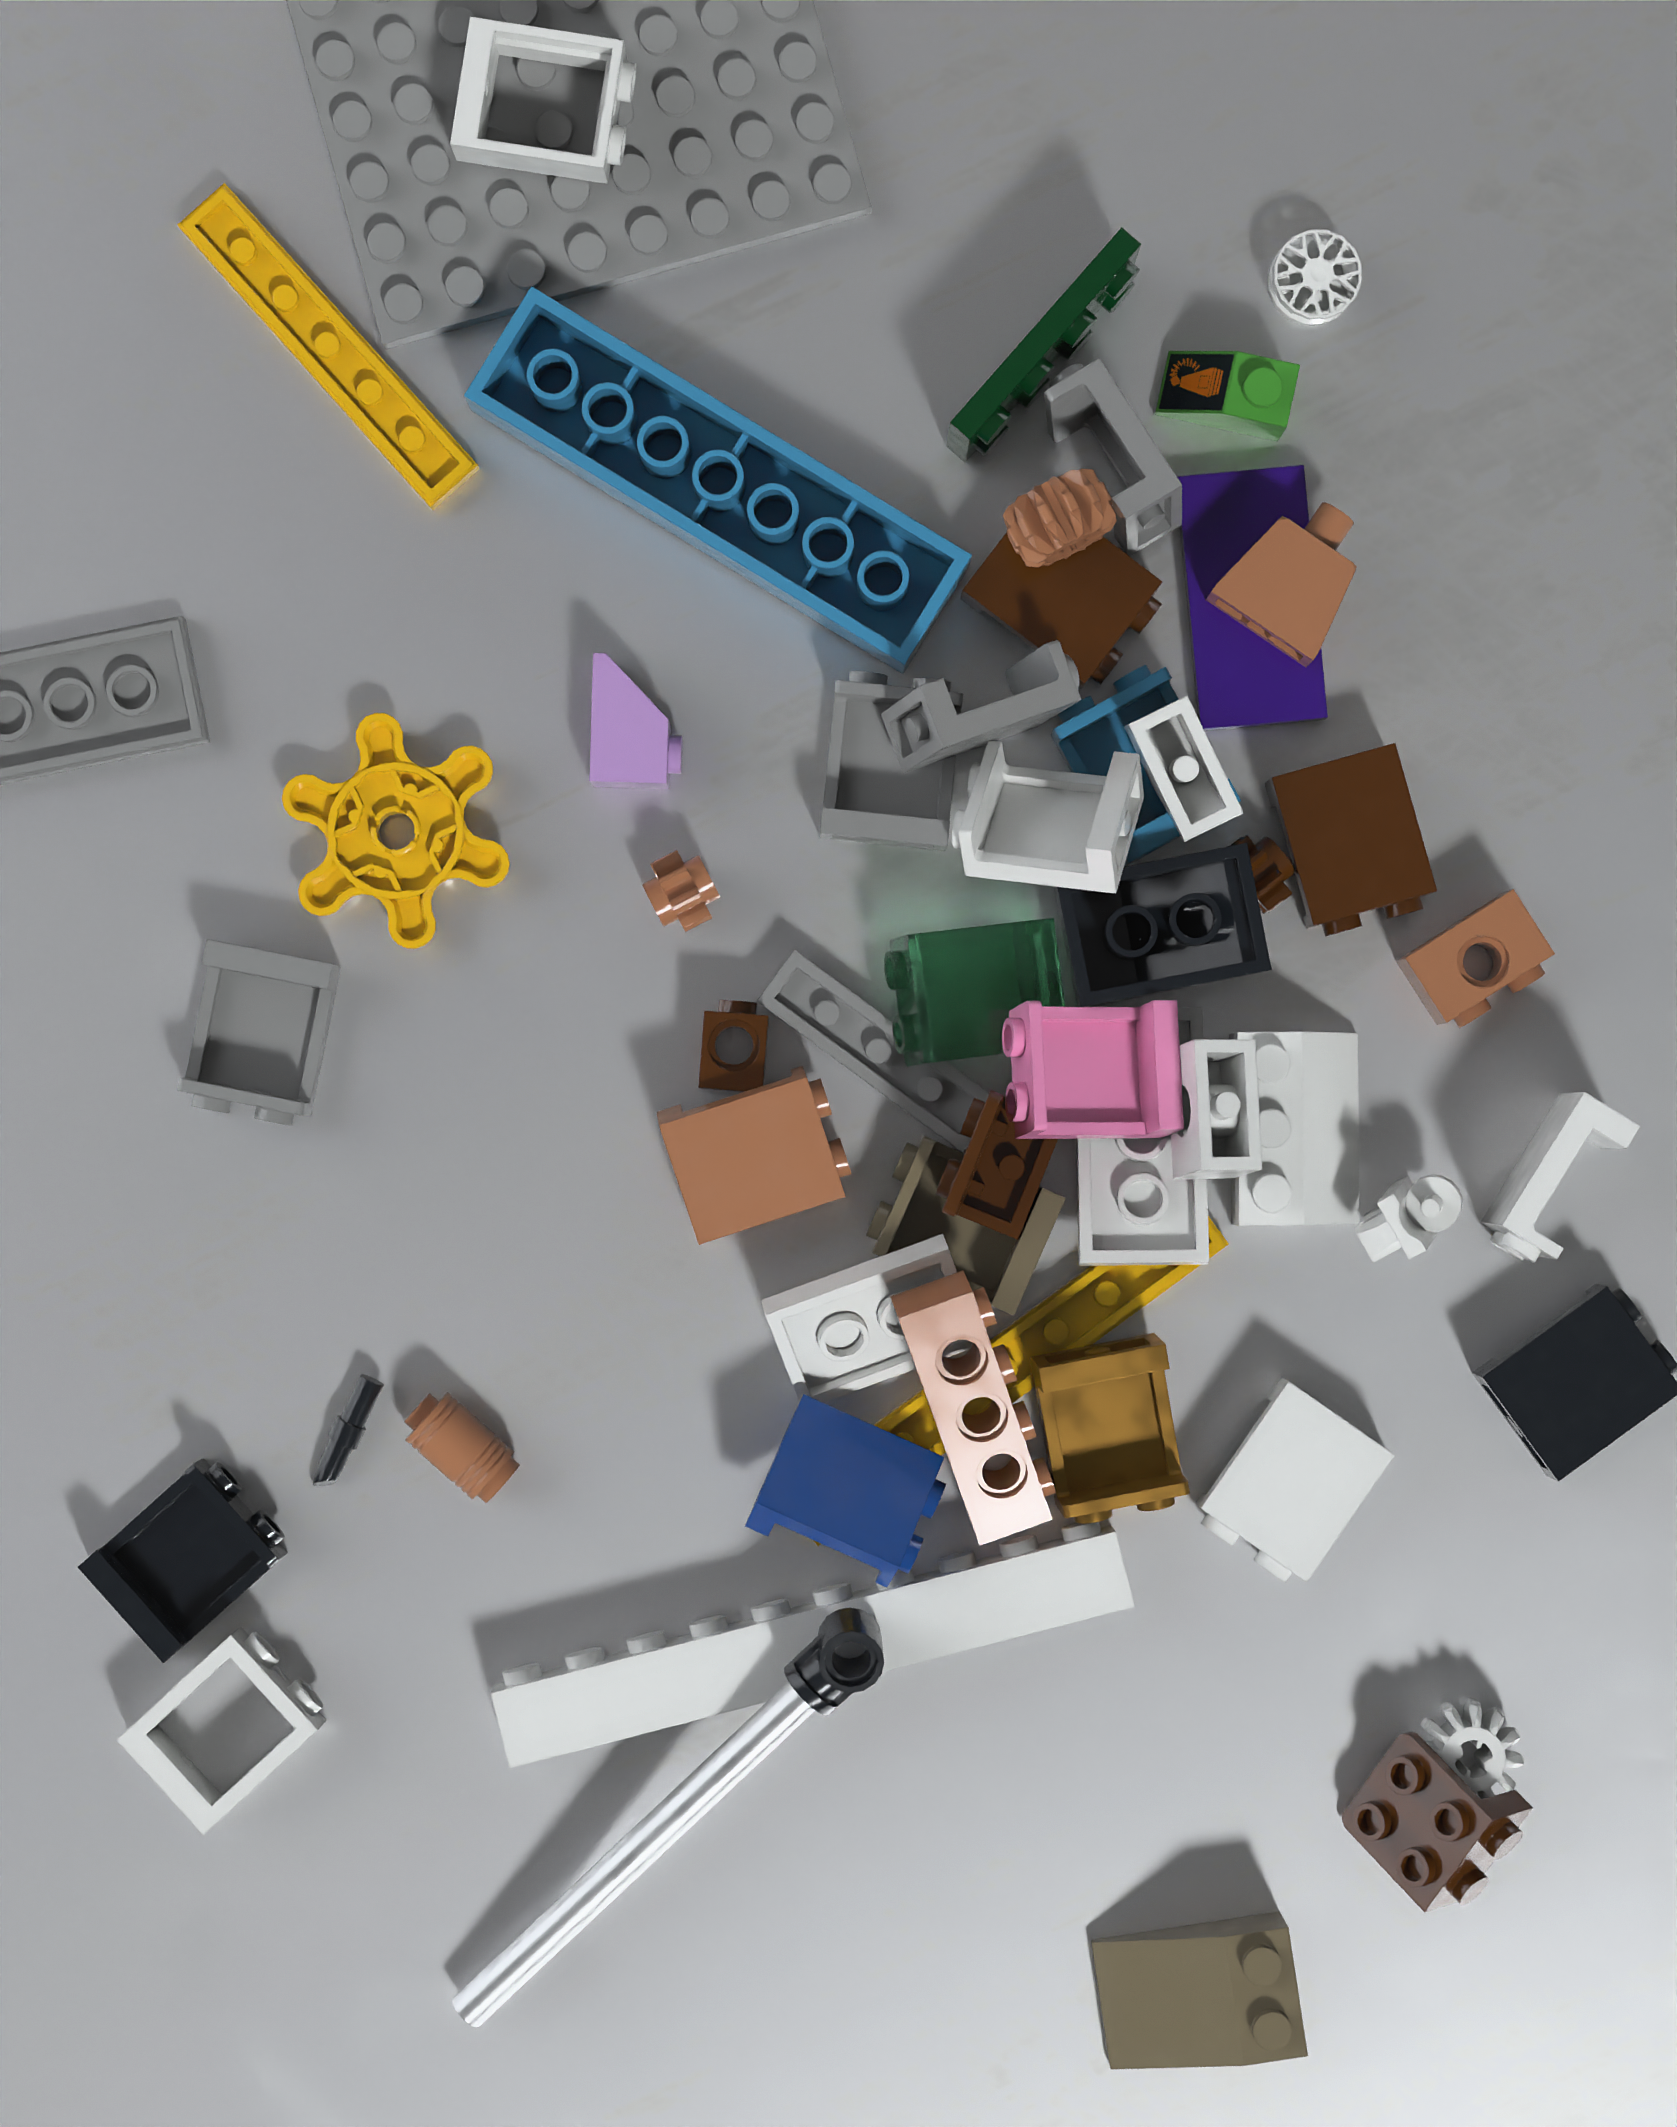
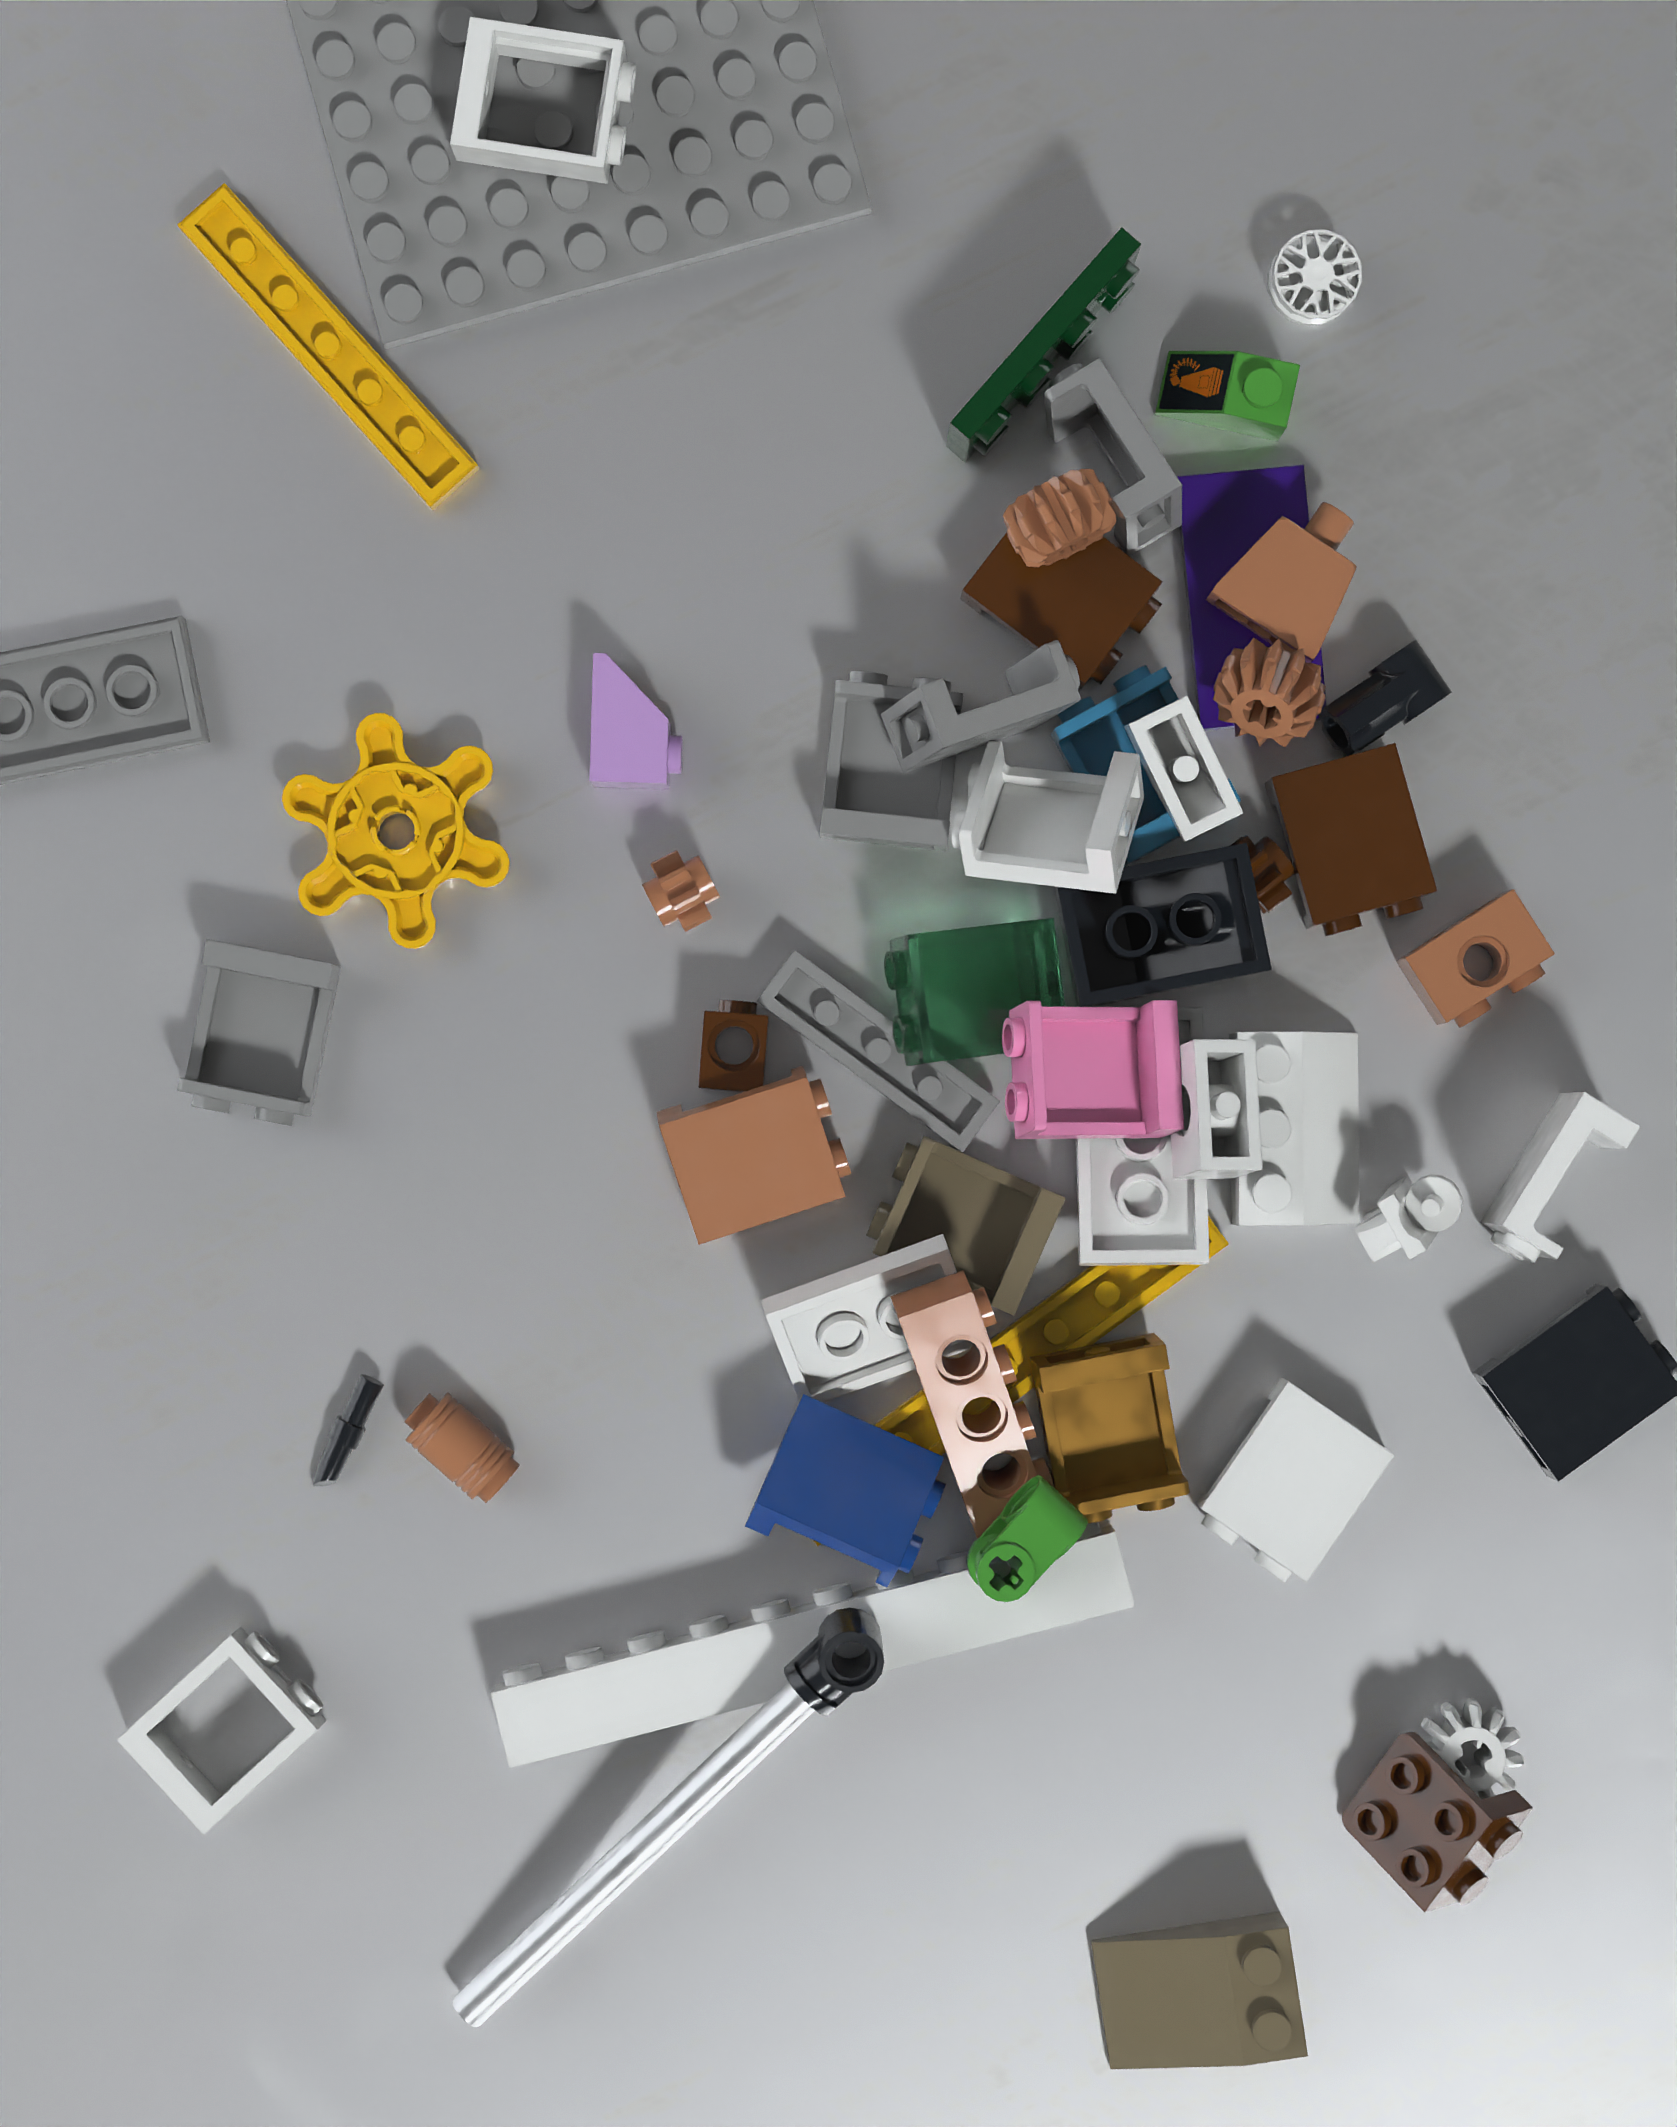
(185, 1558): black panel -> none
(717, 480): dark azure brick -> none
(997, 1172): reddish brown bracket -> none
(1029, 1535): none -> bright green piece
(1269, 692): none -> nougat gear
(1392, 694): none -> black piece

